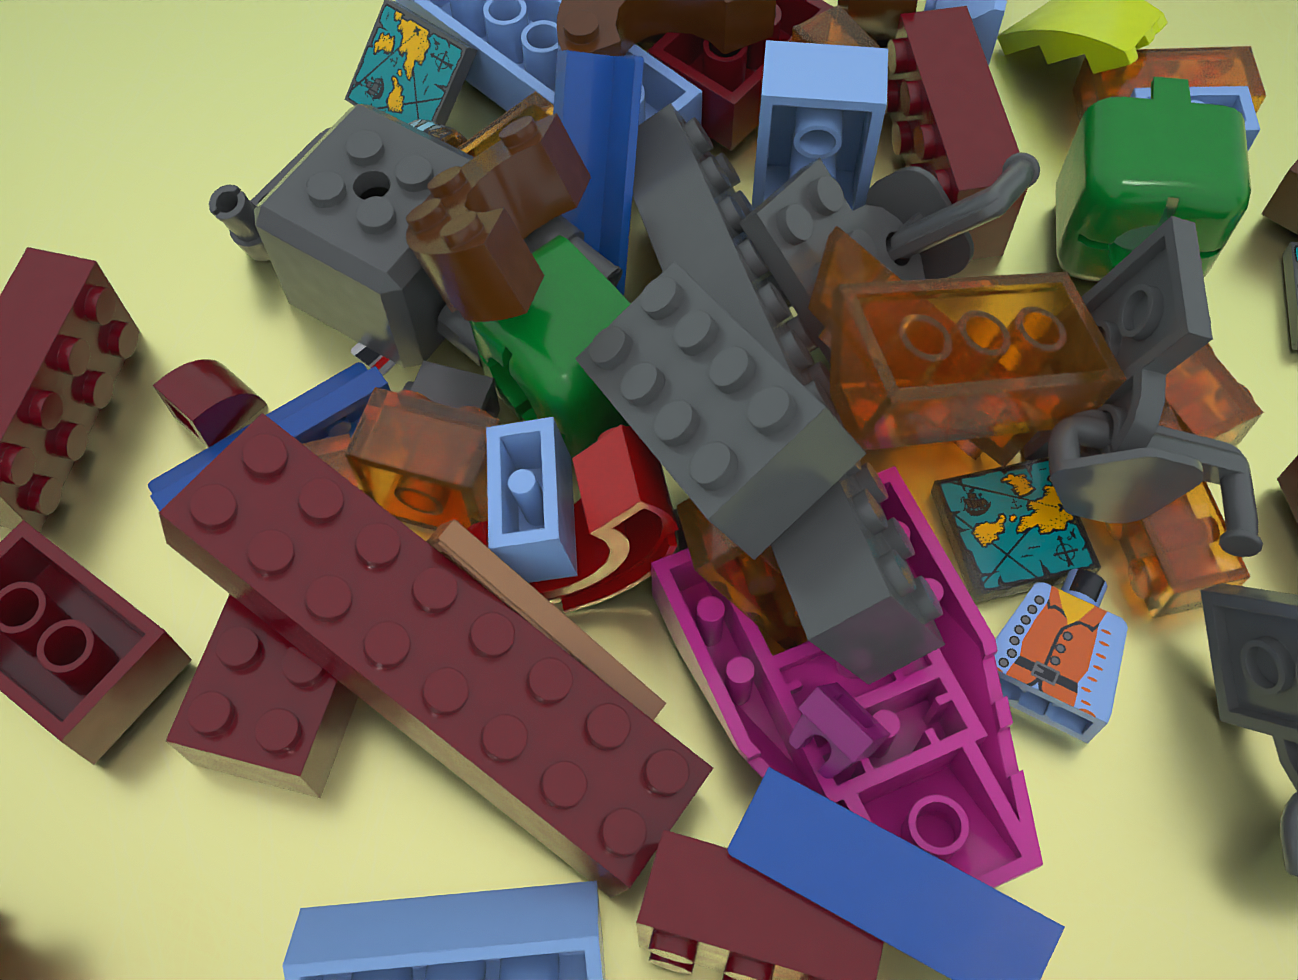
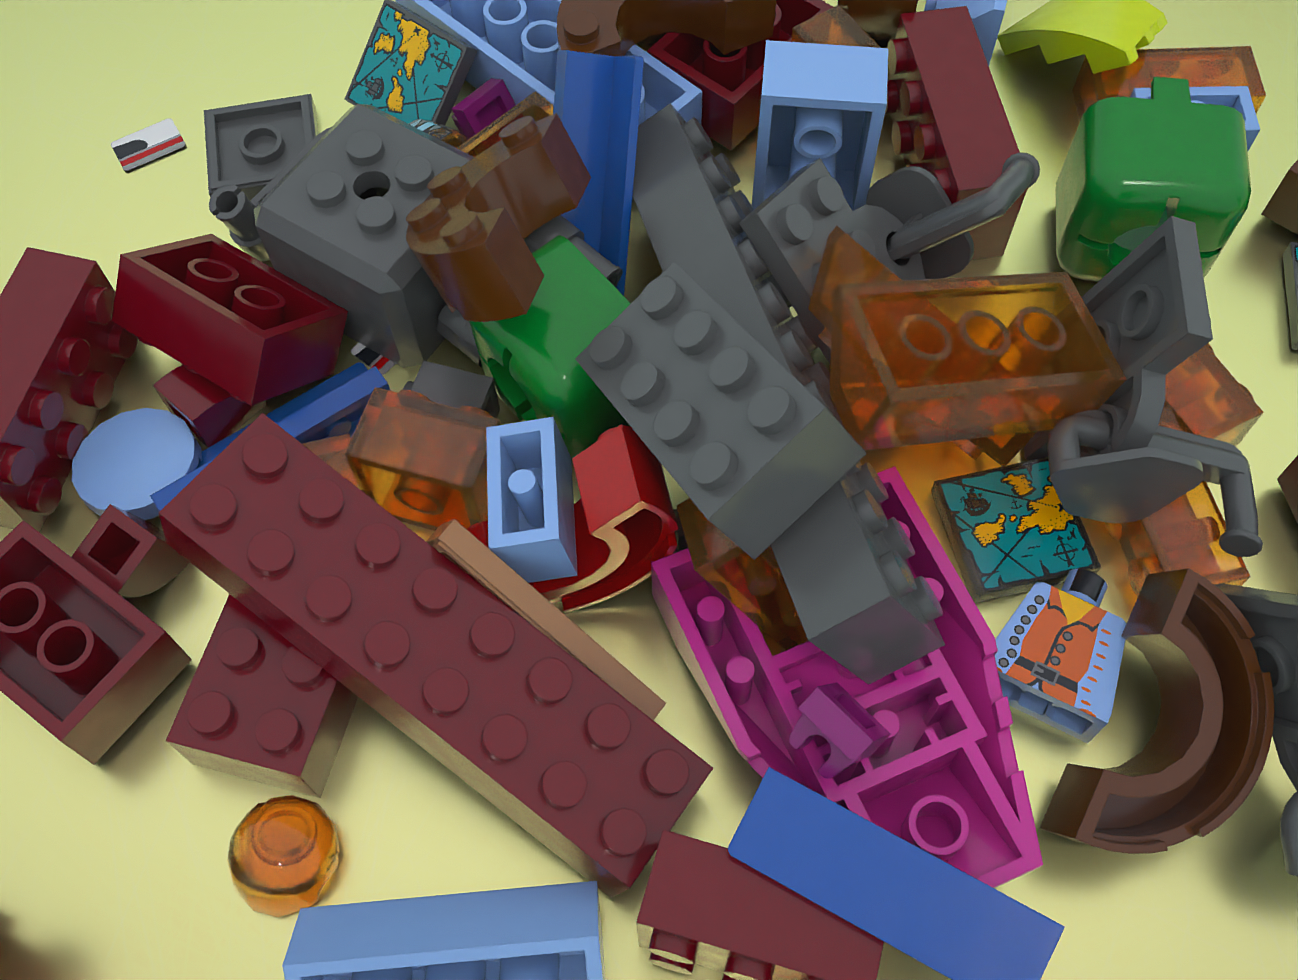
(129, 554): none -> dark red brick
(133, 459): none -> light blue tile
(147, 144): none -> sticker
(228, 317): none -> dark red brick
(256, 140): none -> dark grey tile
(283, 855): none -> clear orange hair
(482, 107): none -> magenta tile
(1207, 735): none -> reddish brown brick

